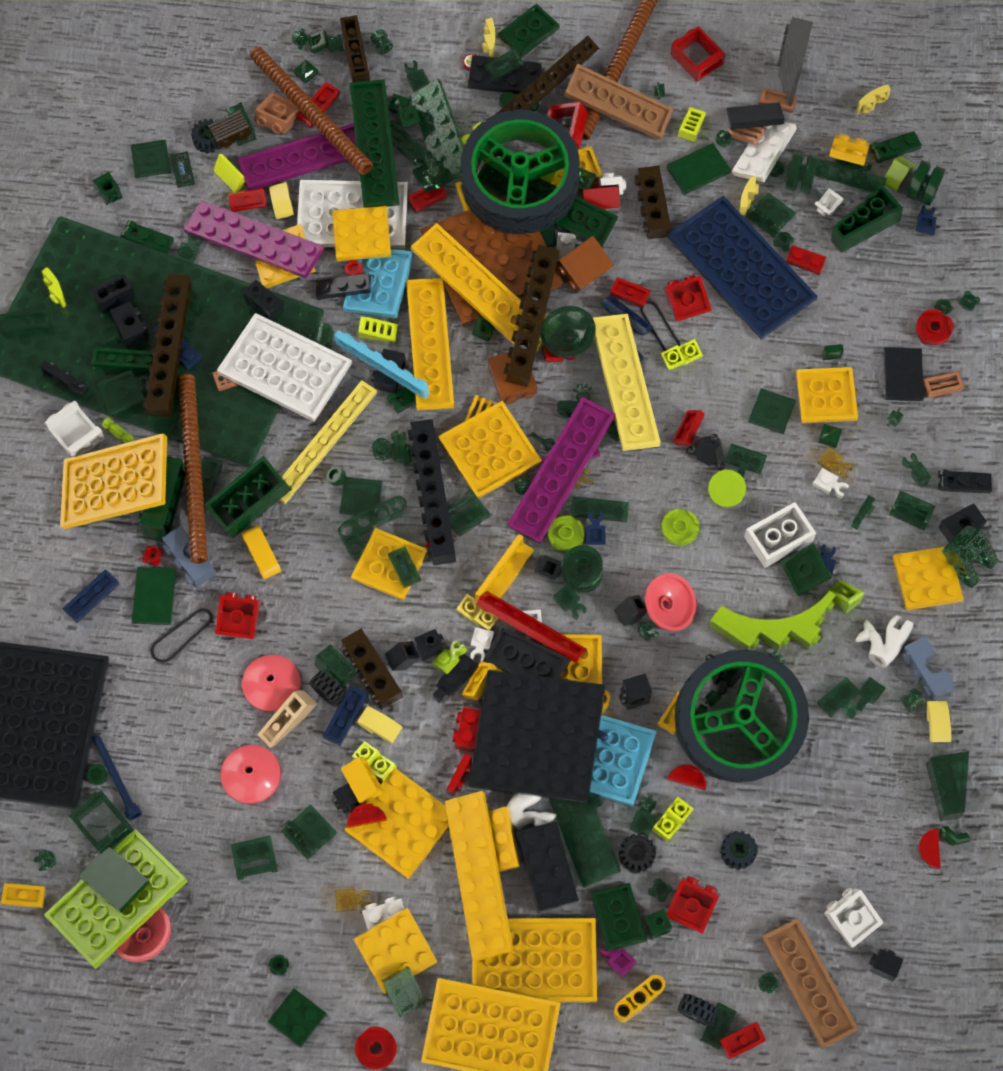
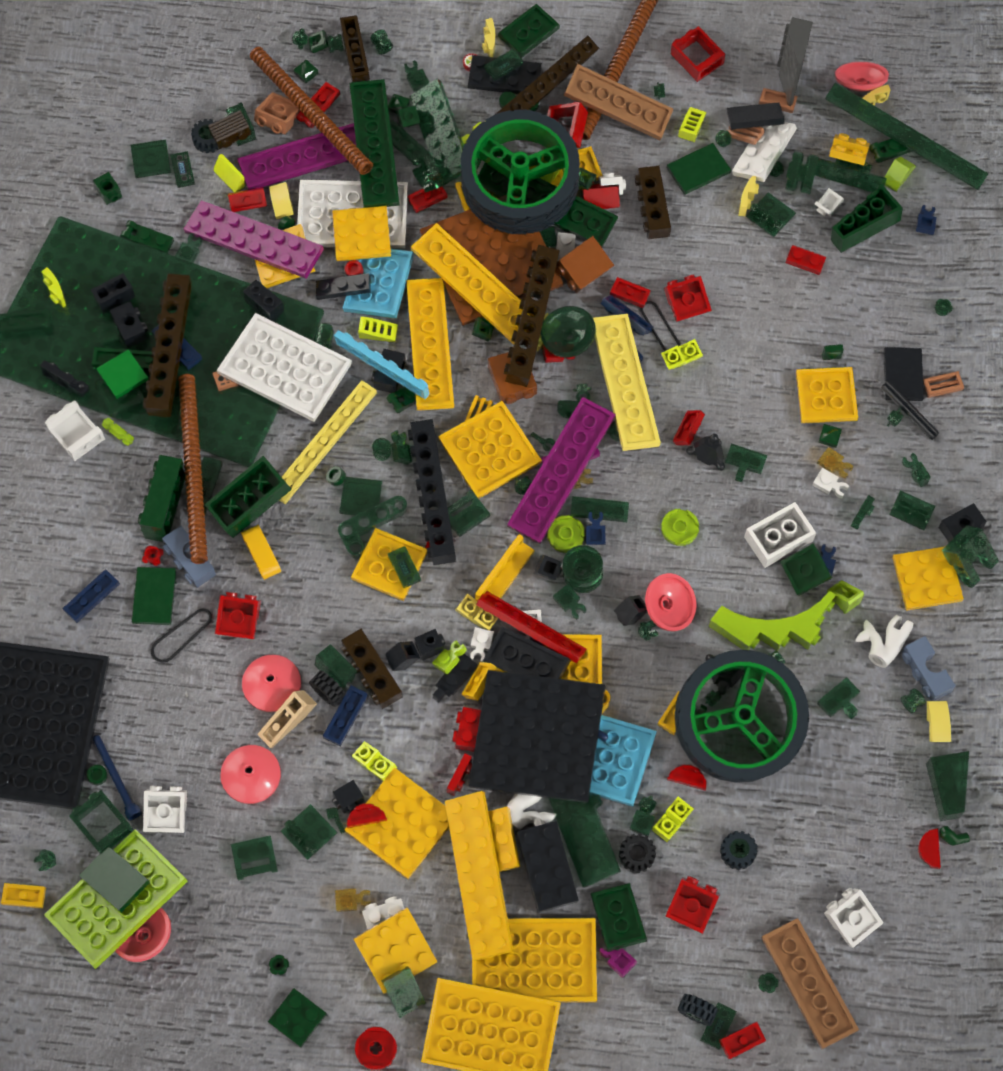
(114, 481): yellow plate -> none
(122, 374): none -> green tile
(164, 809): none -> white plate
(286, 222): none -> dark green tile
(333, 813): none -> clear green hand
(362, 780): yellow hinge -> none
(379, 724): light yellow slope -> none
(635, 692): black brick -> none
(643, 989): yellow beam -> none
(658, 924): dark green brick -> none
(659, 884): clear green plate -> none
(727, 488): lime tile -> none
(742, 267): dark blue plate -> none
(772, 411): clear green tile -> none
(786, 237): clear green plate -> none
(861, 76): none -> coral dish
(870, 693): clear green plate -> none
(885, 964): black brick -> none
(906, 136): none -> clear green plate
(910, 410): none -> black axle
(923, 182): dark green wheel -> none
(930, 336): red plate -> none
(965, 482): black plate -> none
(968, 305): clear green plate -> none

